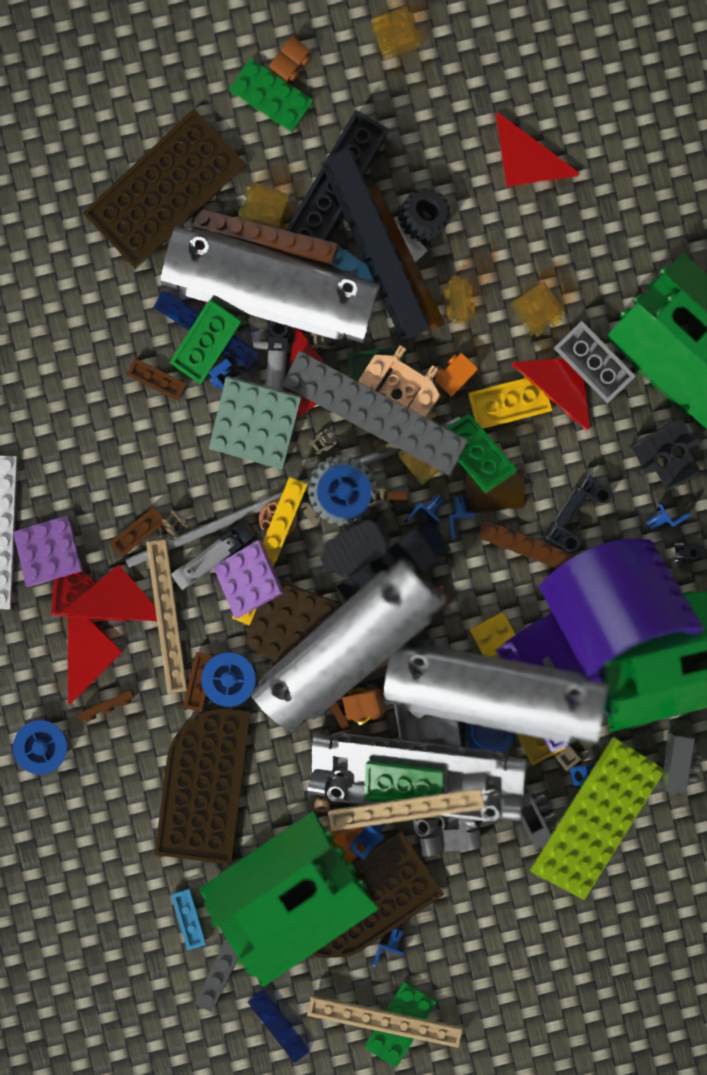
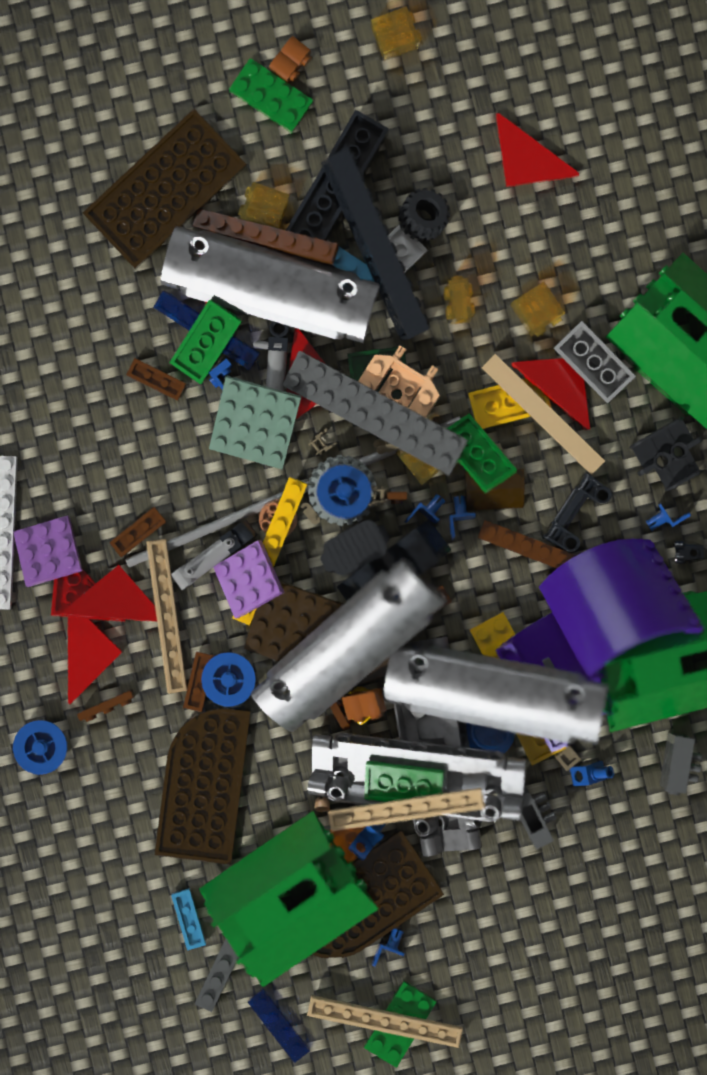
(170, 528): dark tan piece -> none
(322, 345): dark tan piece -> none
(411, 271): reddish brown tile -> none
(455, 375): orange brick -> none
(543, 414): none -> tan tile
(597, 819): lime plate -> none

